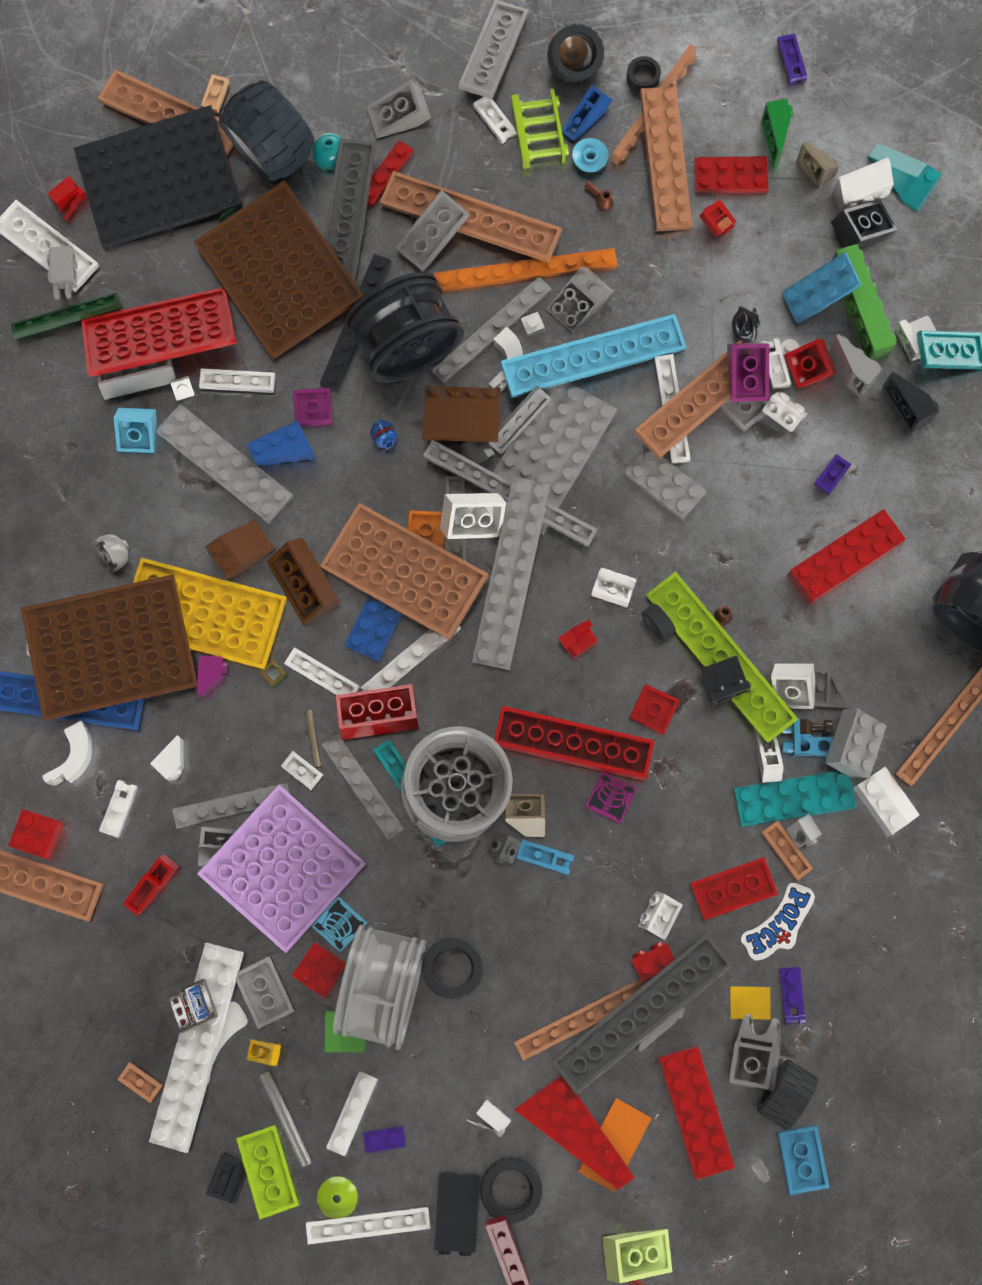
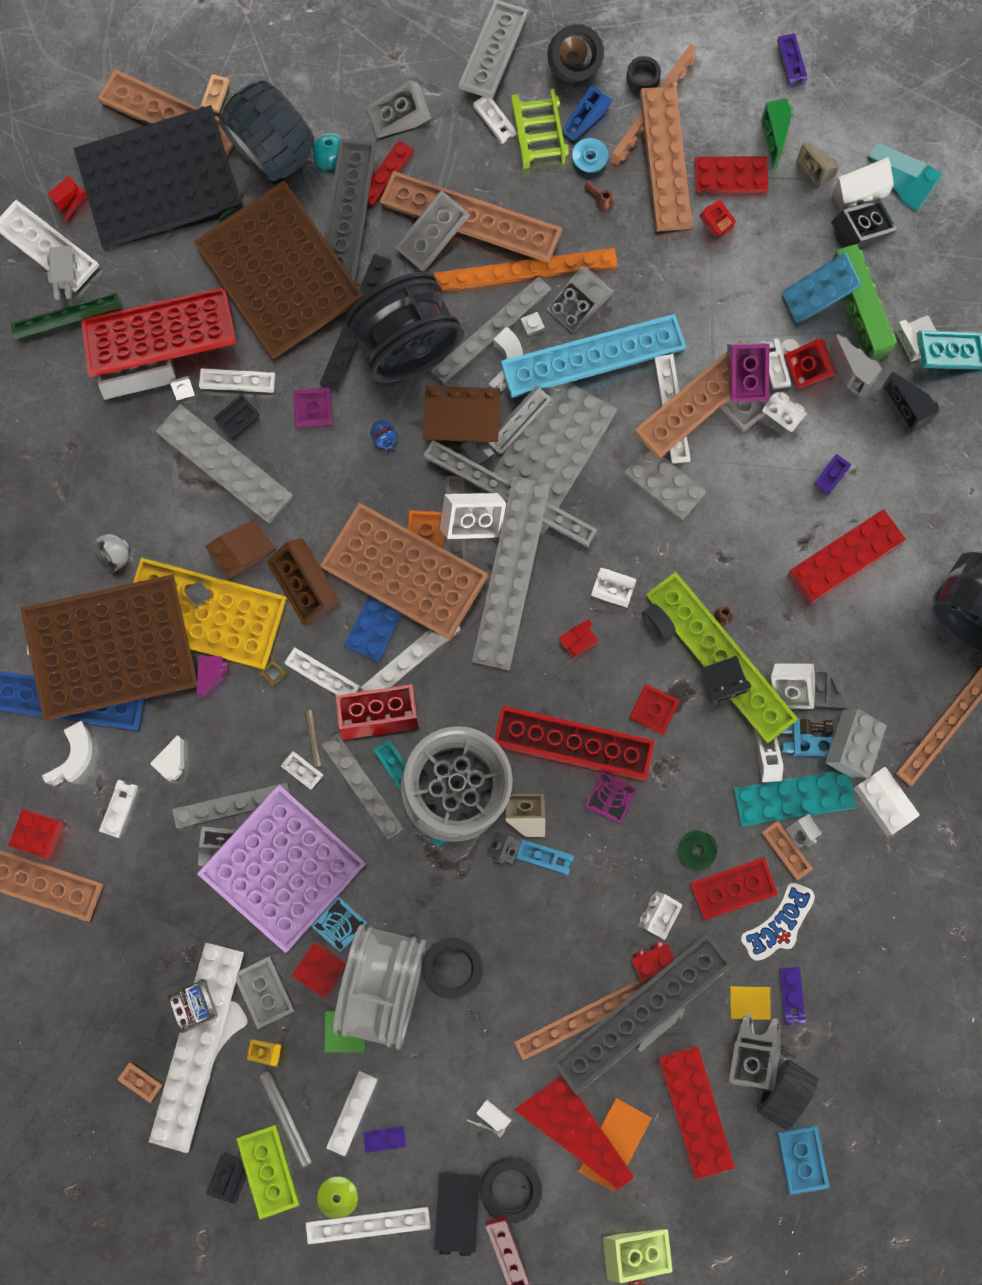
(135, 430): medium azure slope -> none
(150, 884): red slope -> none
(198, 593): none -> dark grey plate
(236, 416): none -> black plate
(281, 446): blue wedge -> none
(700, 839): none -> dark green plate
(745, 324): black hat -> none
(760, 1171): clear plate -> none

